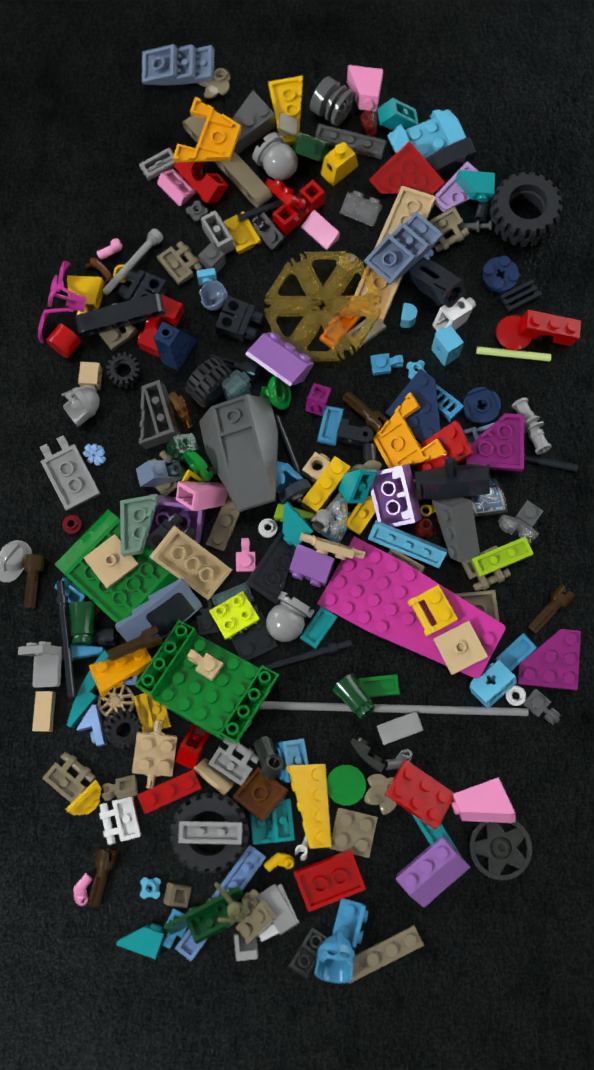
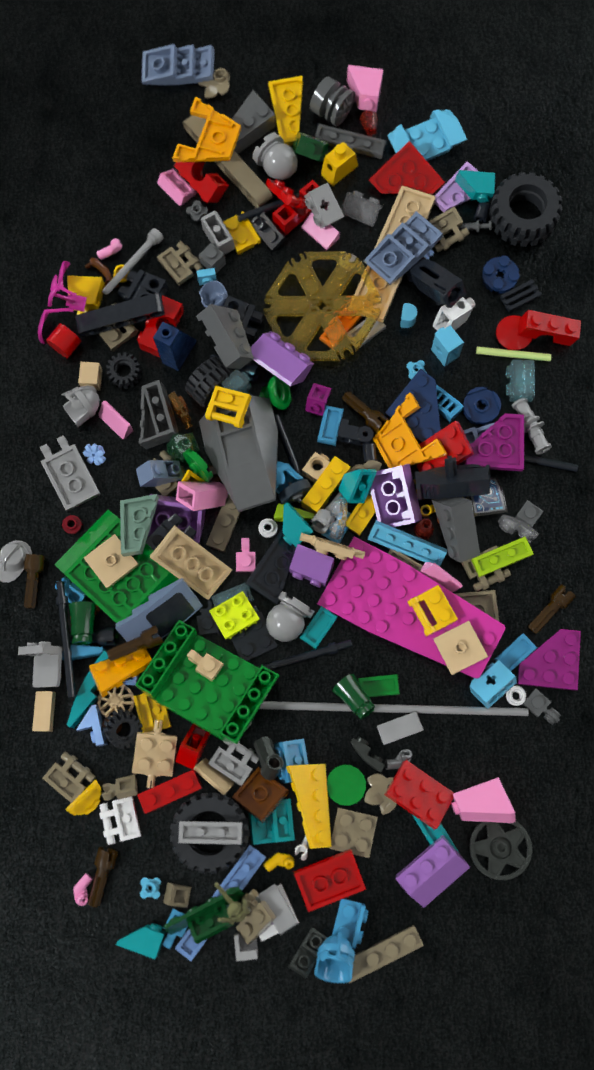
(115, 420): none -> bright pink slope
(160, 166): light grey tile -> none
(228, 334): none -> dark grey wedge
(228, 400): none -> yellow plate
(287, 125): dark tan slope -> none
(323, 196): none -> light grey brick
(382, 363): dark azure plate -> none
(396, 113): teal slope -> none
(440, 576): none -> bright pink slope
(452, 155): black slope -> none
(521, 380): none -> clear light blue brick

